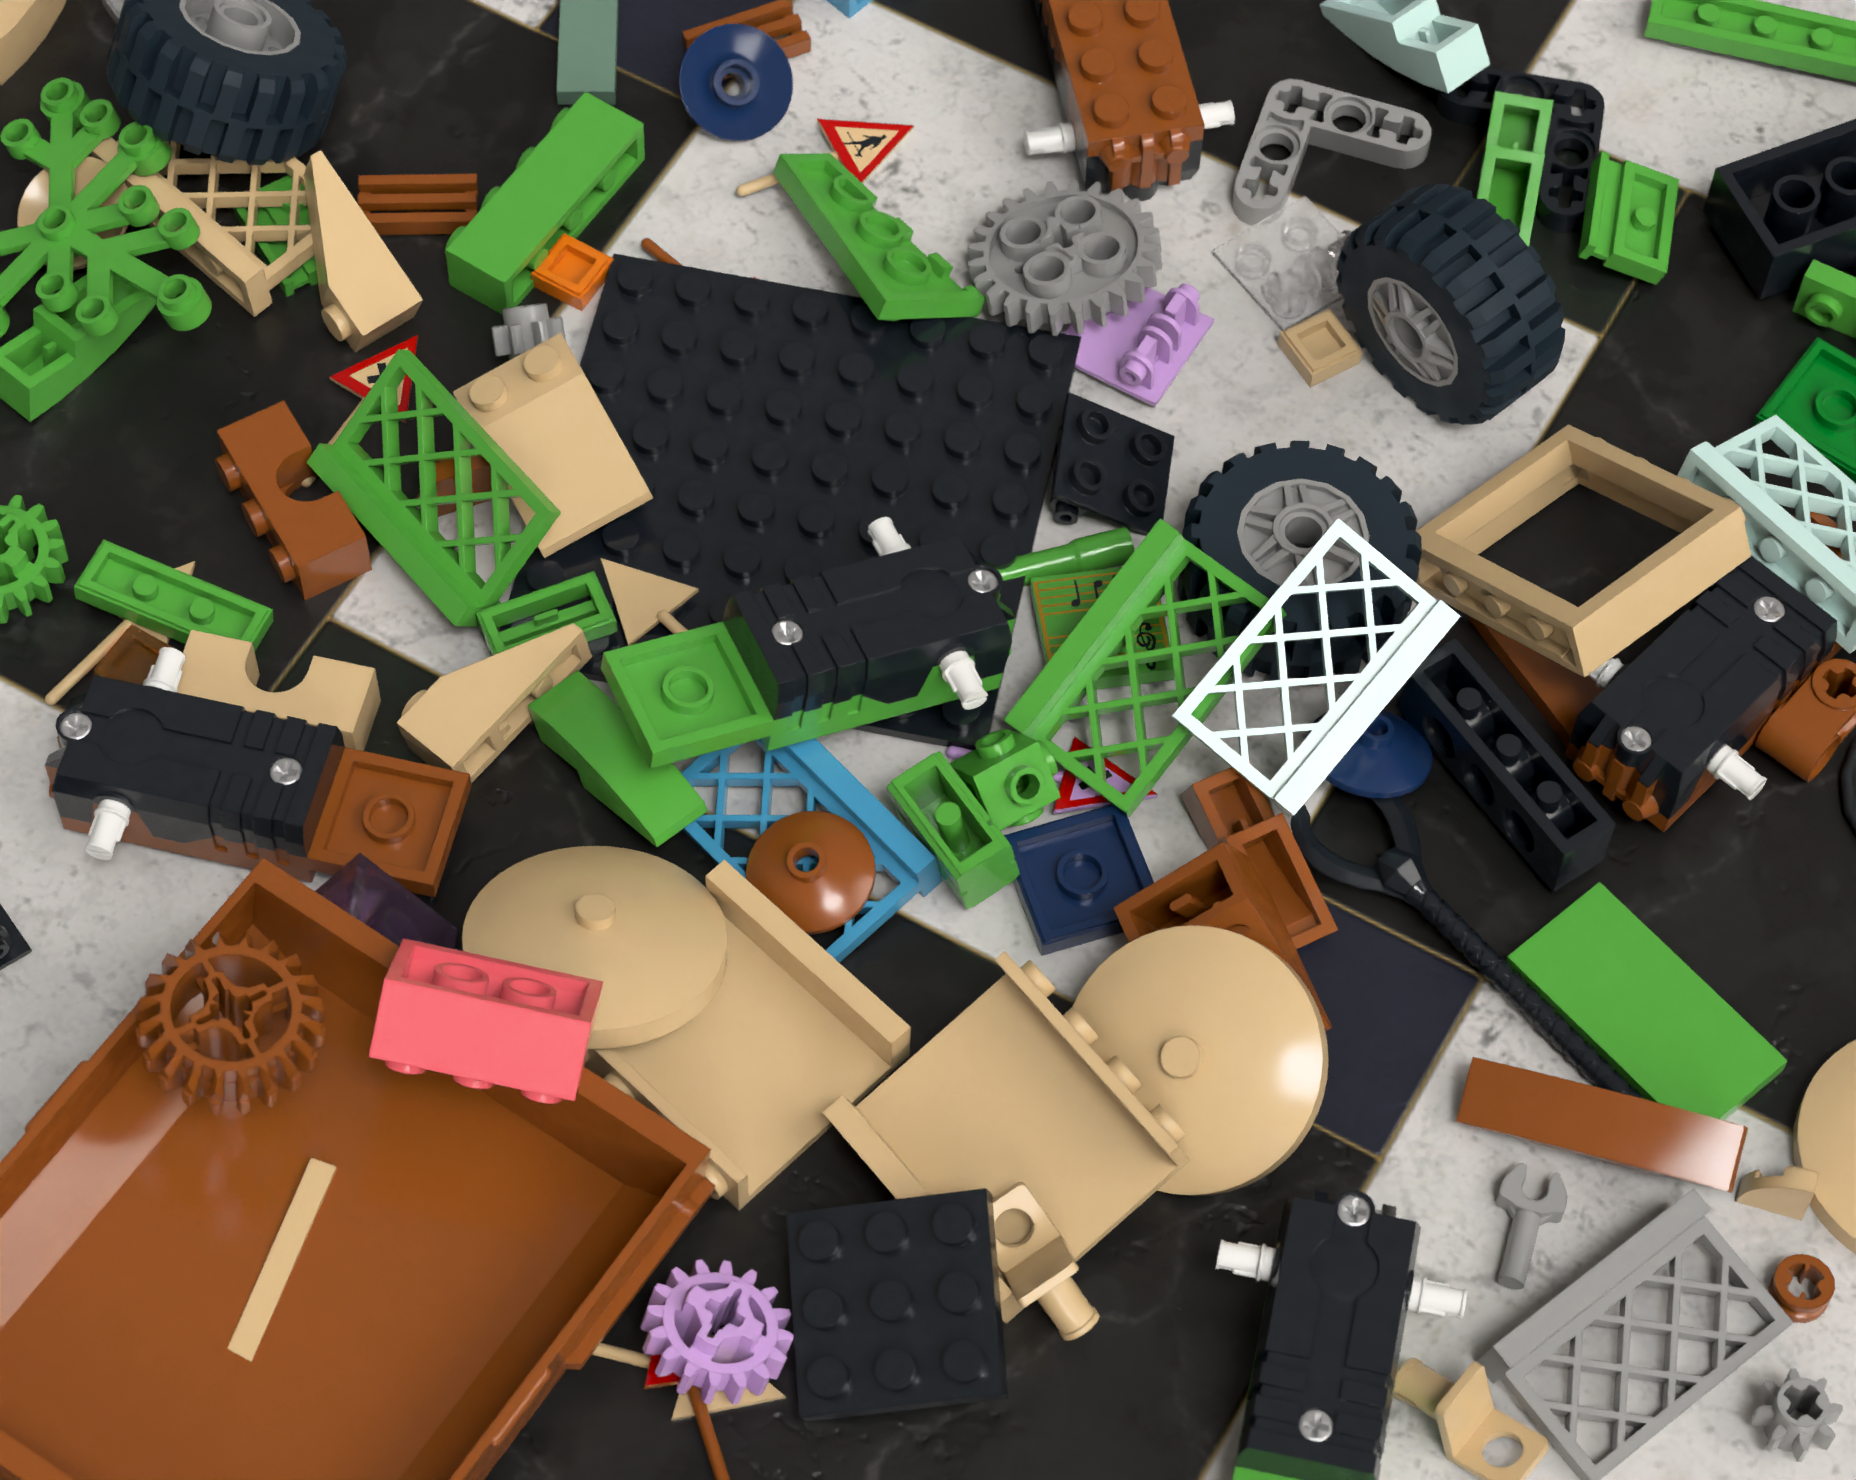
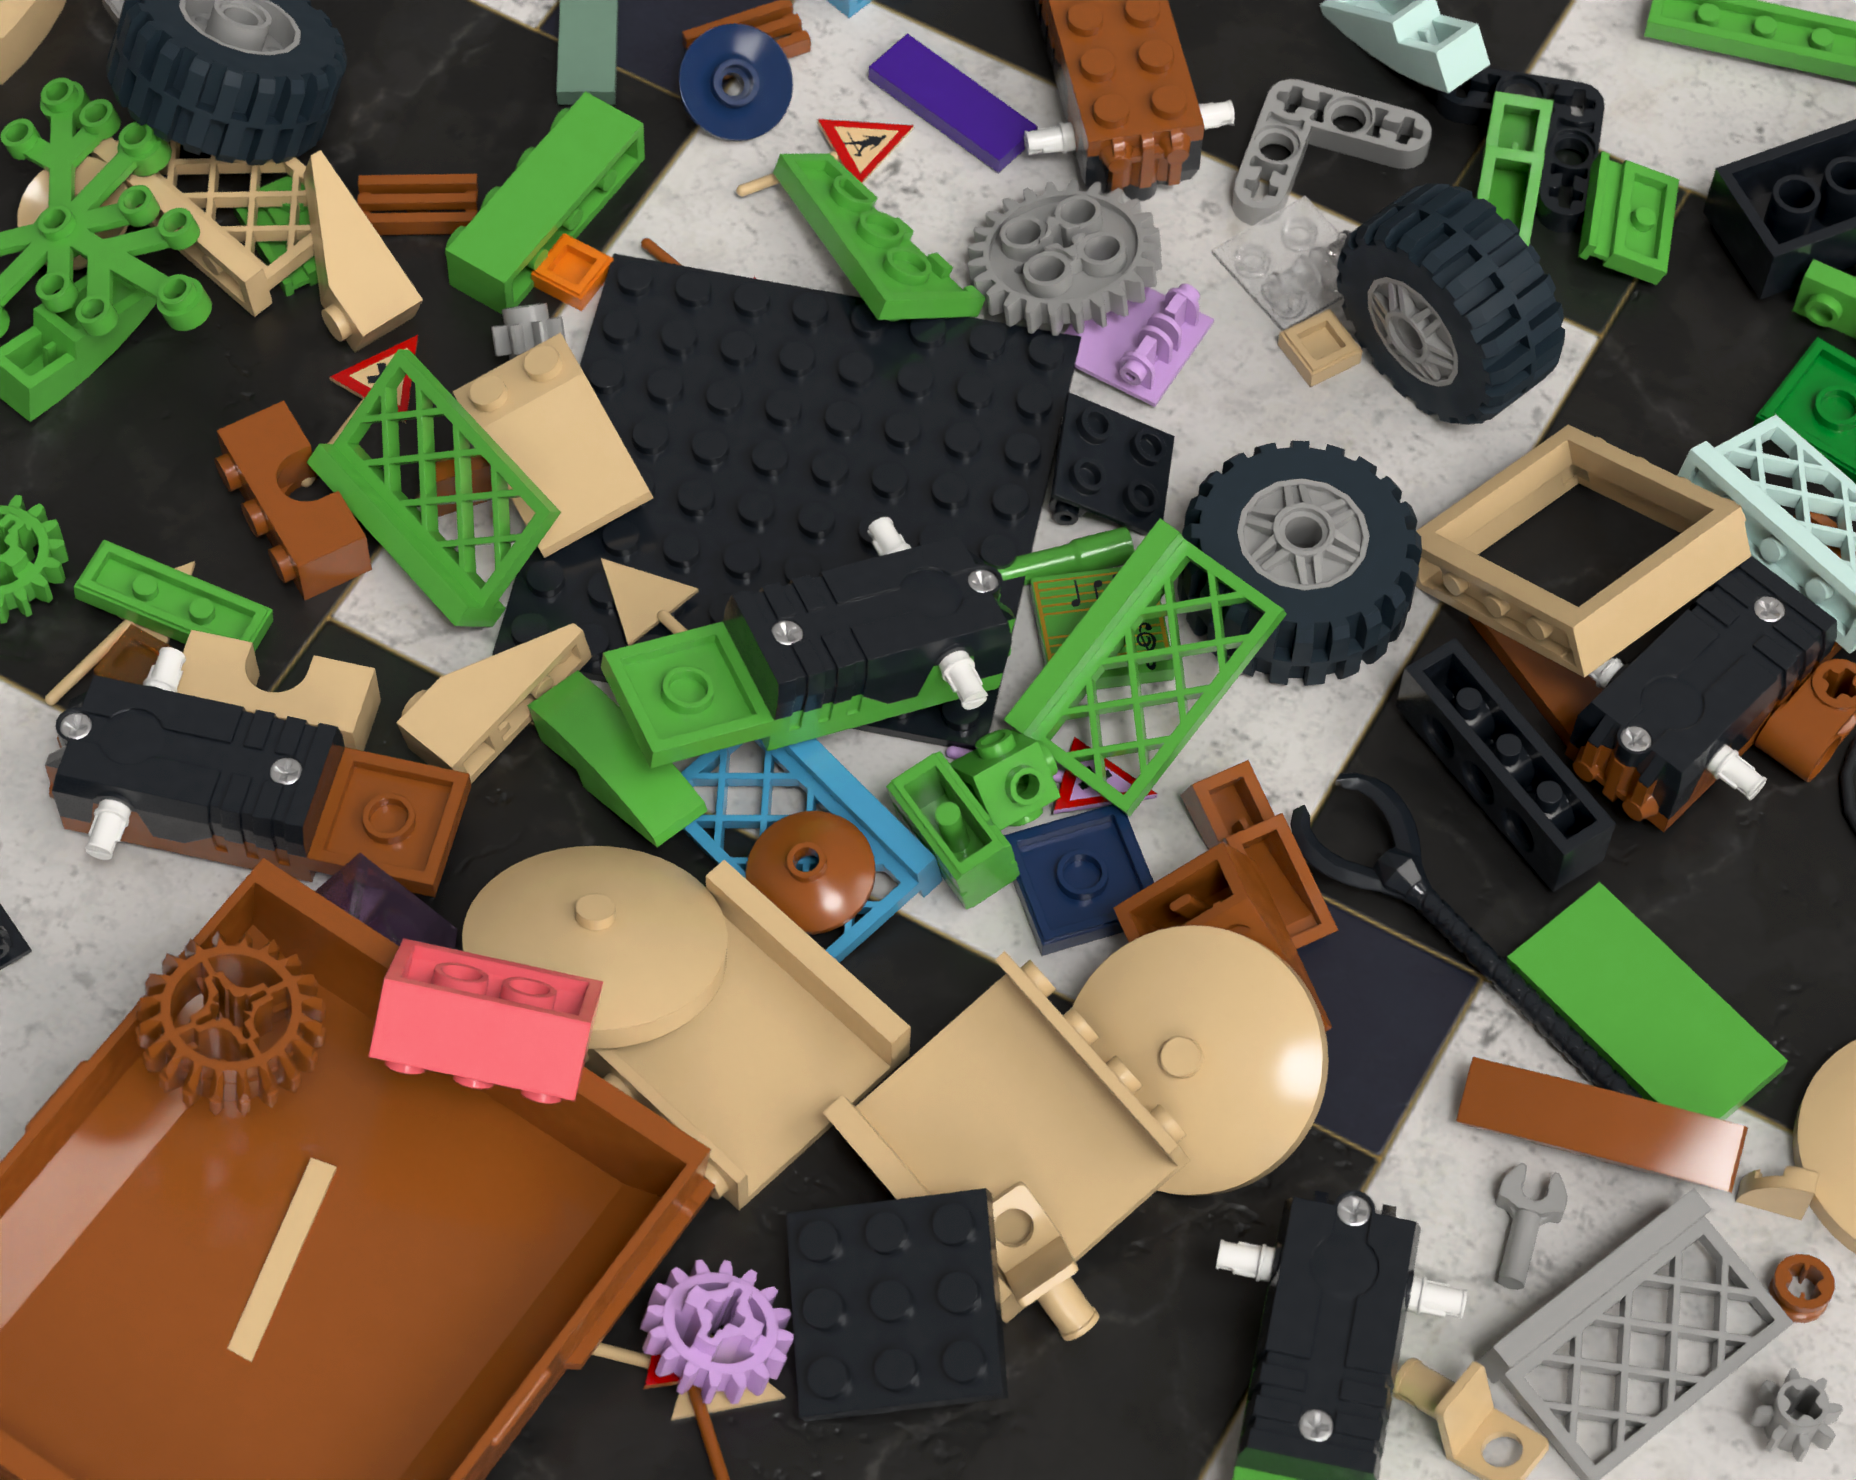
(591, 616): bright green tile -> none
(951, 102): none -> dark purple tile
(1360, 701): light aqua fence -> none
(1384, 761): dark blue dish -> none

